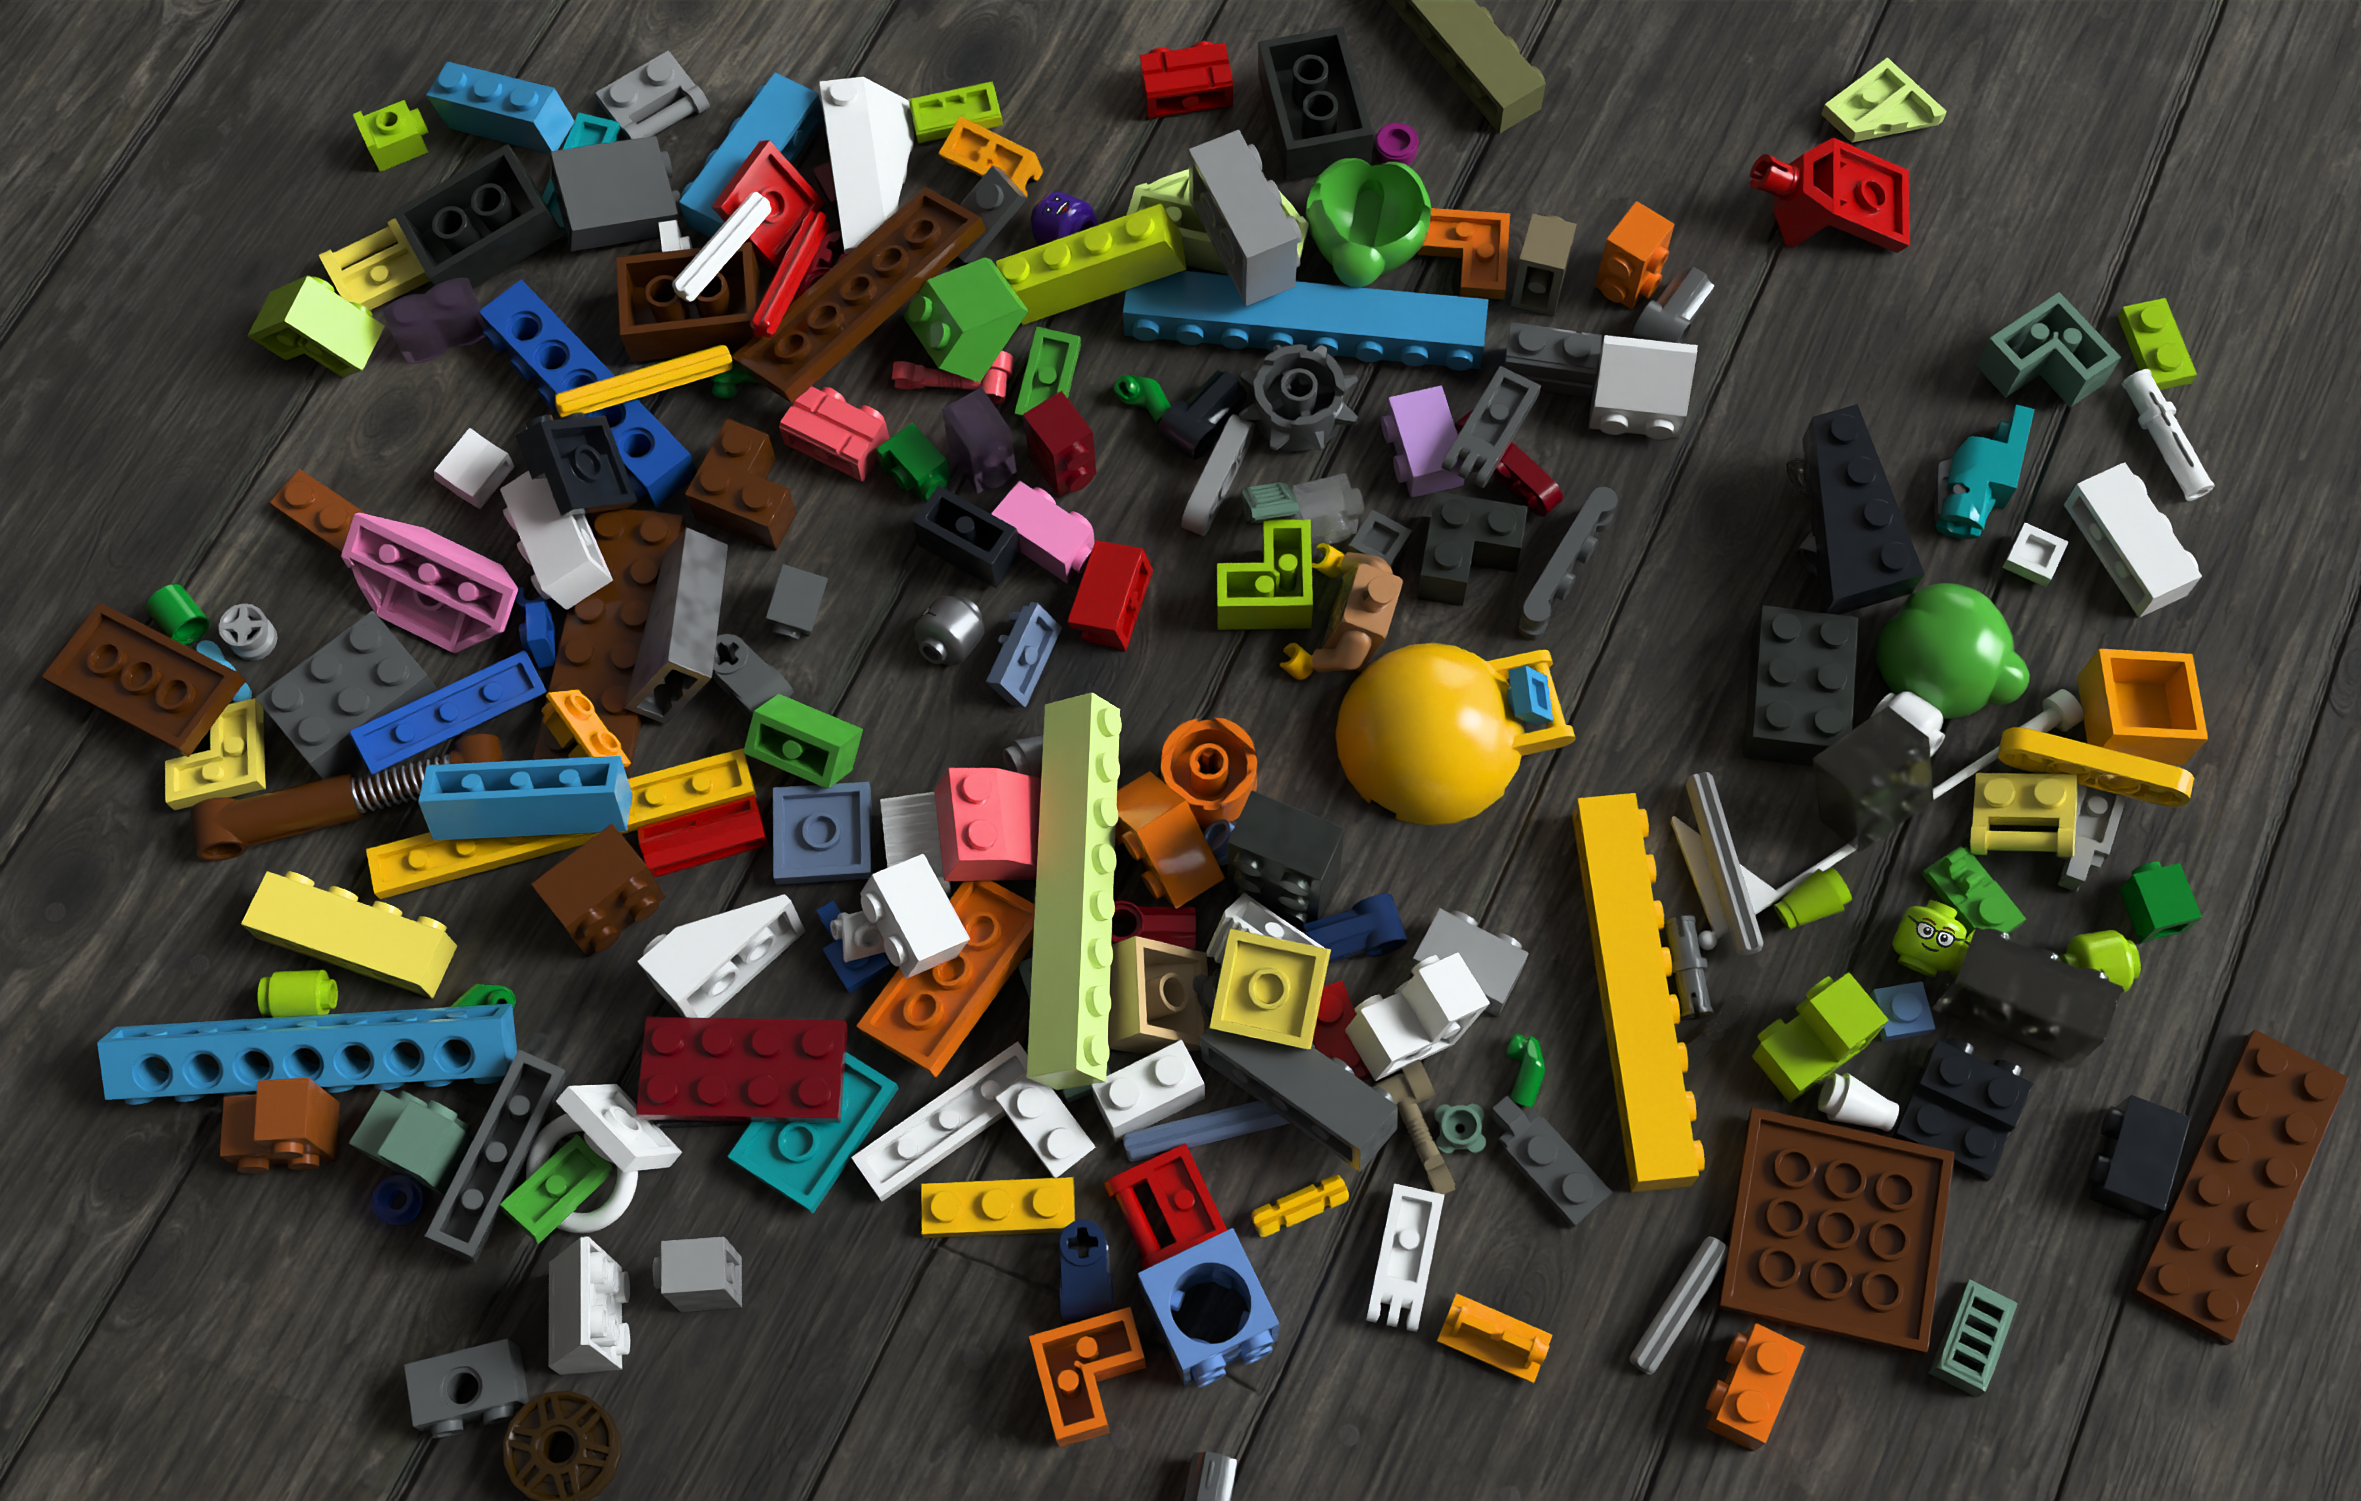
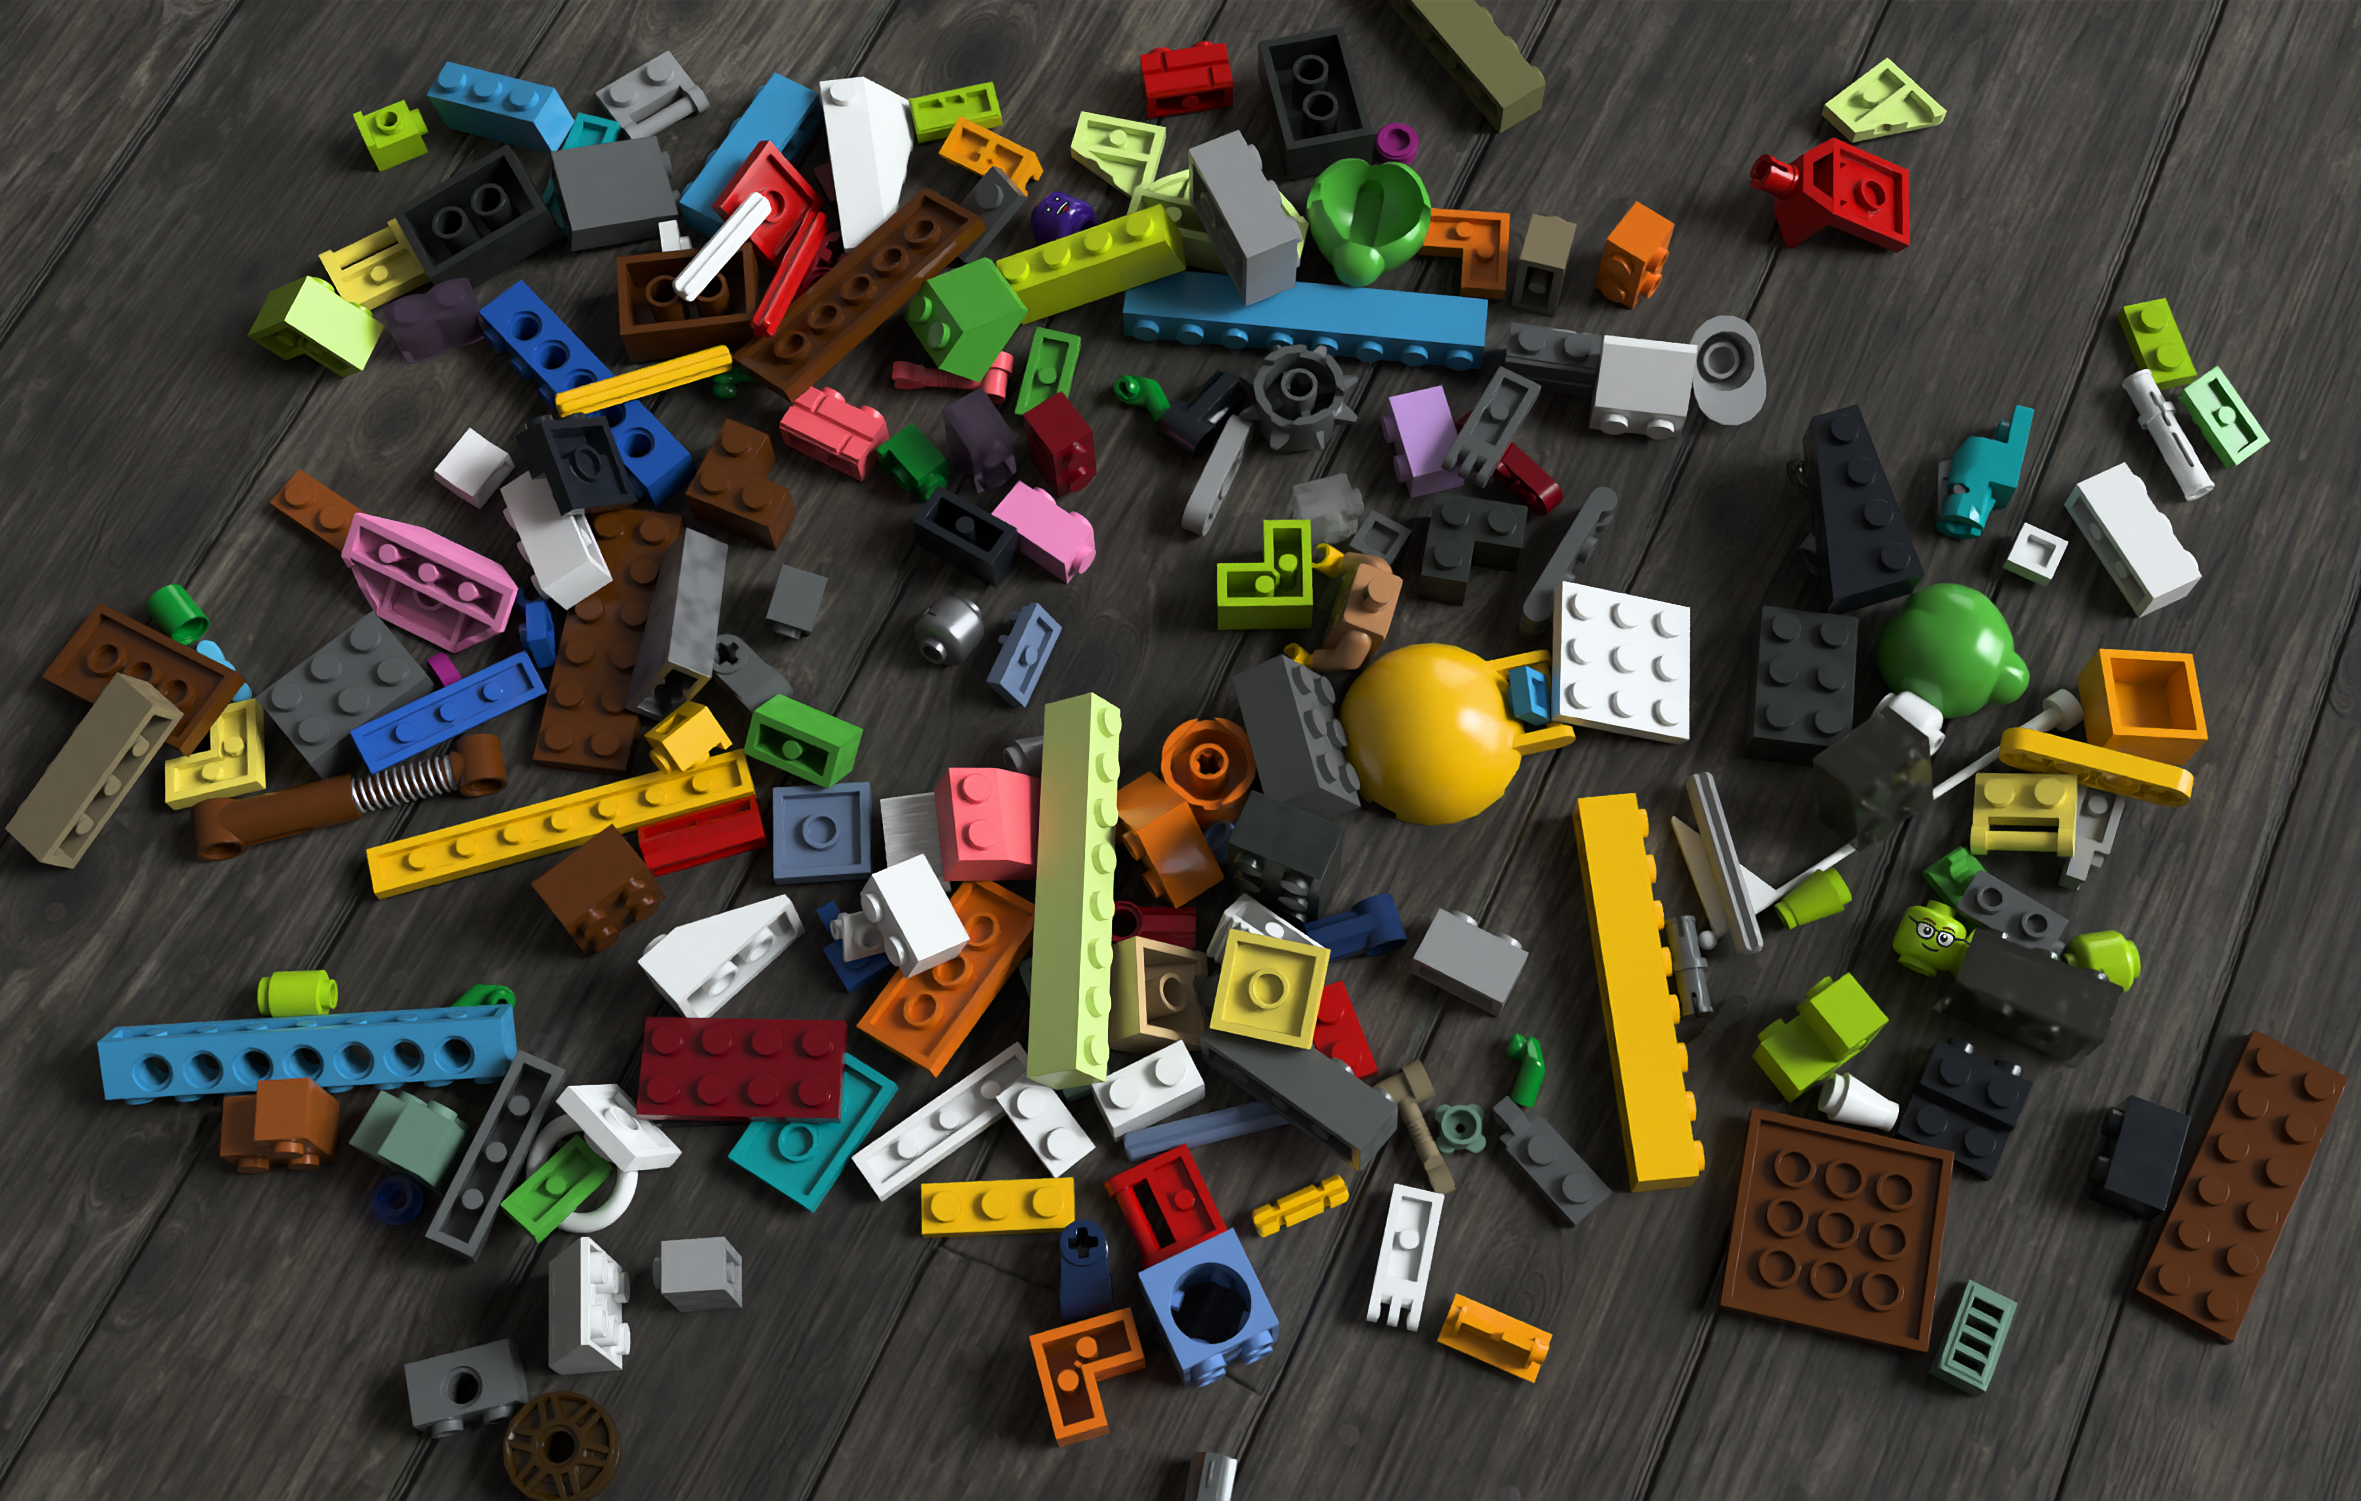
(94, 771): none -> dark tan brick
(239, 623): light grey wheel -> none
(350, 933): light yellow brick -> none
(442, 670): none -> magenta tile
(525, 797): dark azure brick -> none
(573, 718): light orange hinge -> none
(685, 738): none -> yellow brick
(1111, 594): red hinge -> none
(1118, 150): none -> yellowish green wing
(1268, 502): sand green slope -> none
(1297, 738): none -> dark grey brick
(1419, 1018): white brick -> none
(1620, 663): none -> white plate
(1676, 308): dark grey piece -> none
(1679, 1305): light grey axle -> none
(1728, 370): none -> light grey piece
(1754, 1387): orange brick -> none
(1906, 1009): medium blue plate -> none
(2004, 908): none -> dark grey bracket
(2052, 344): sand green brick -> none
(2159, 901): green brick -> none
(2222, 417): none -> plate

